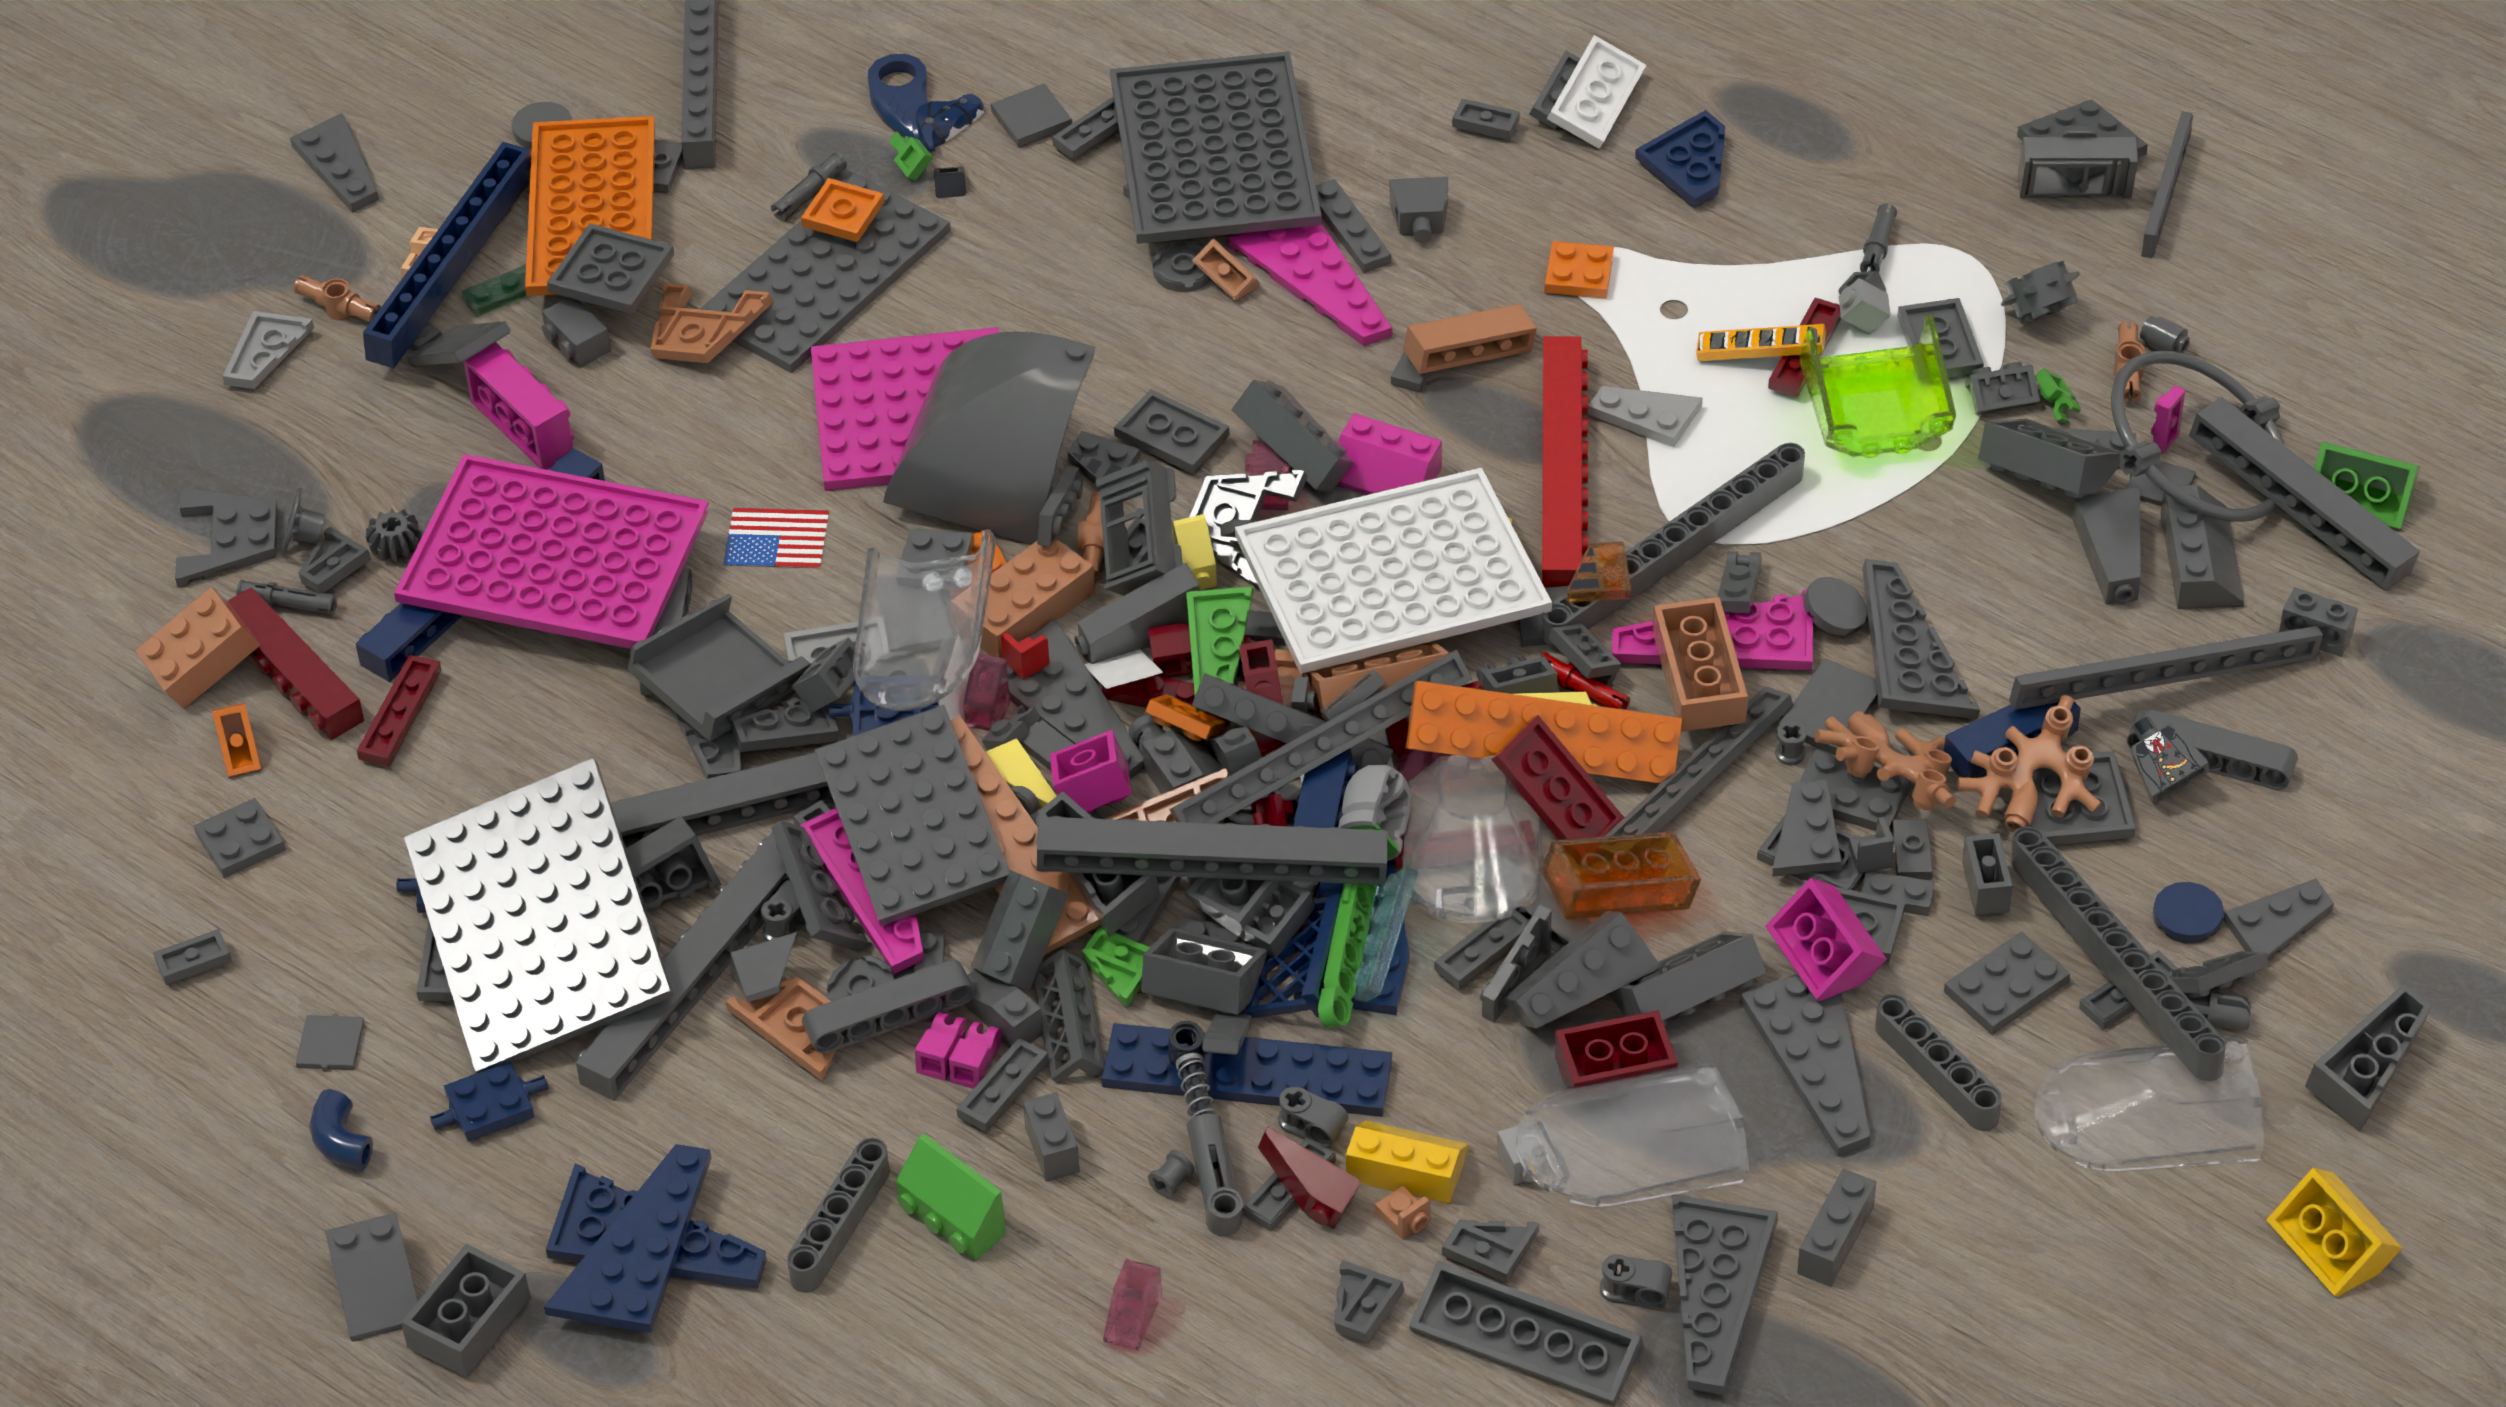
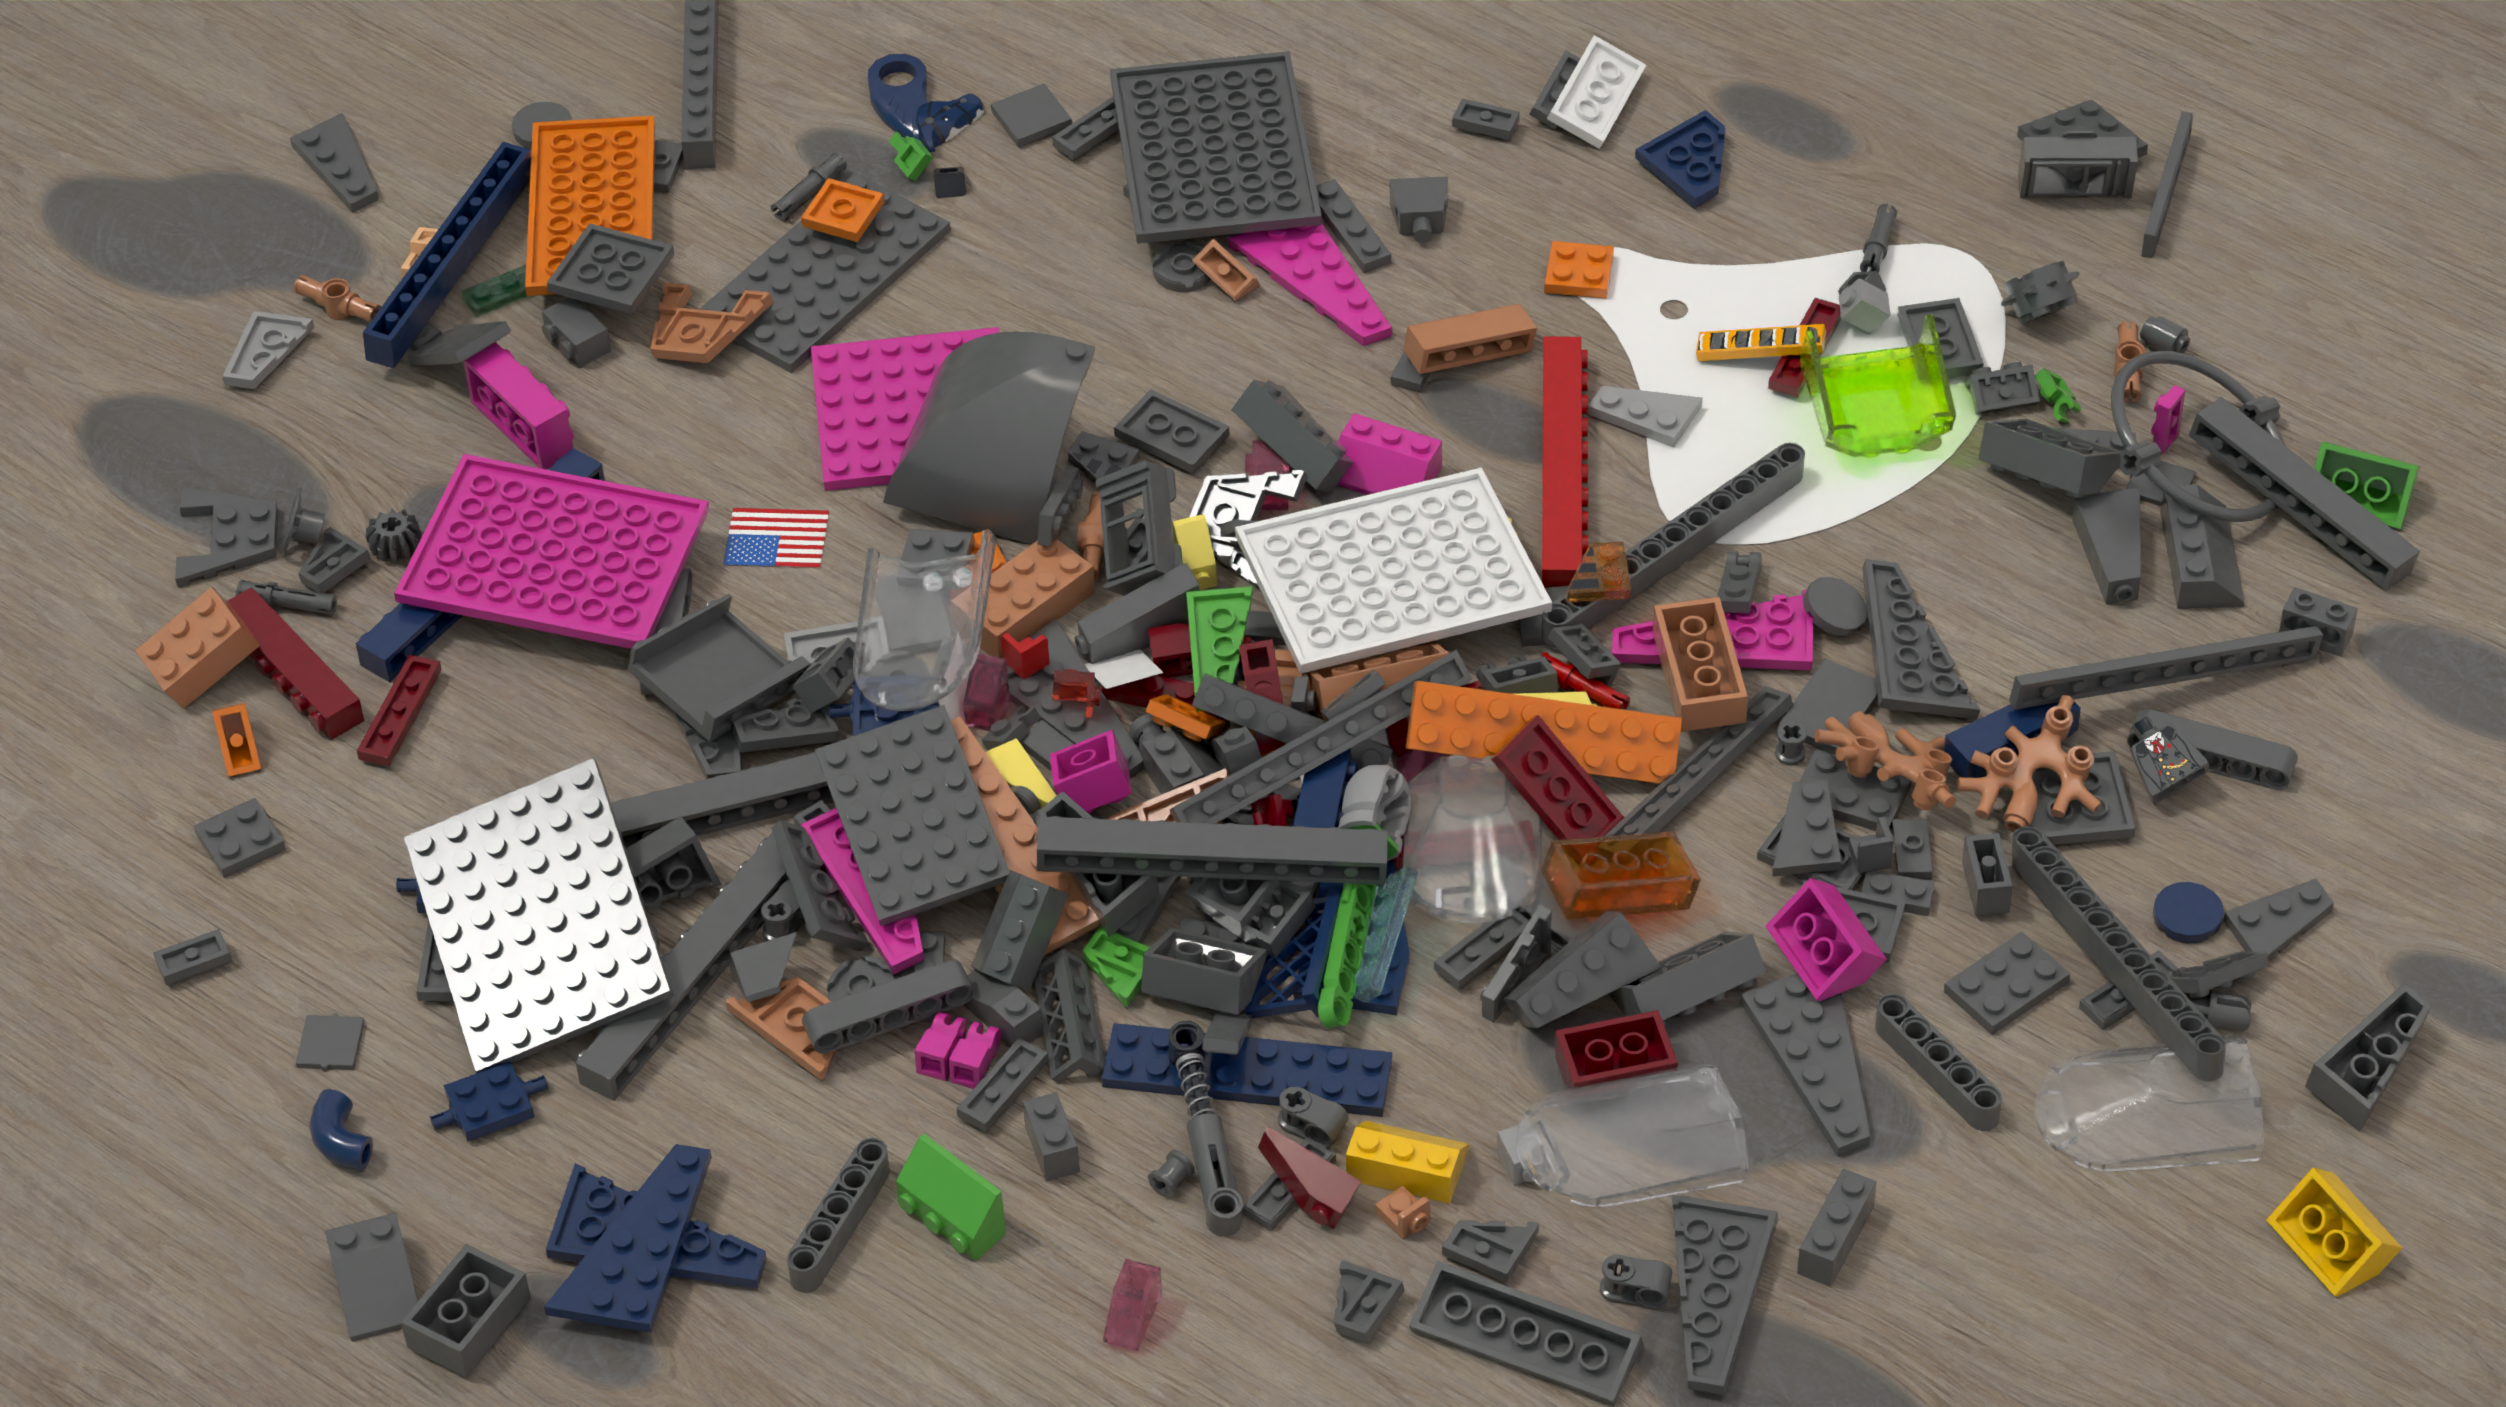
(1076, 687): none -> clear red bracket

